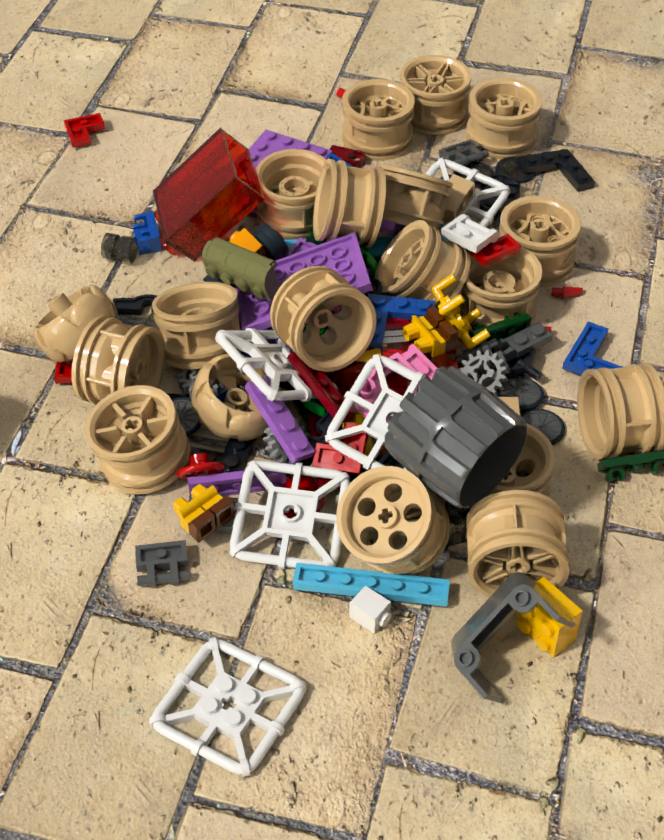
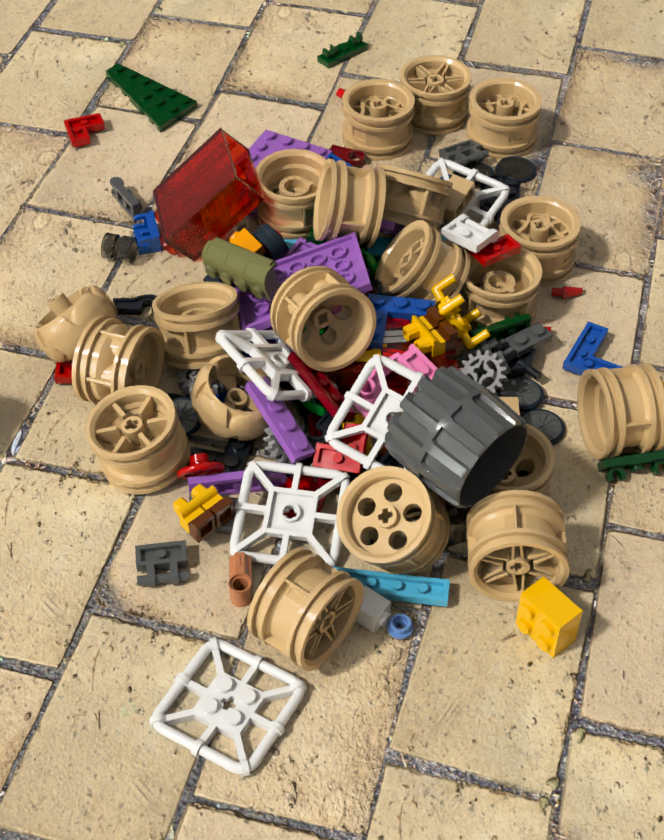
(125, 197): none -> dark grey hinge
(151, 98): none -> dark green wing
(240, 579): none -> nougat piece
(305, 608): none -> tan wheel
(342, 51): none -> dark green plate
(400, 620): none -> medium blue plate
(515, 594): dark grey windscreen -> none
(560, 160): black plate -> none

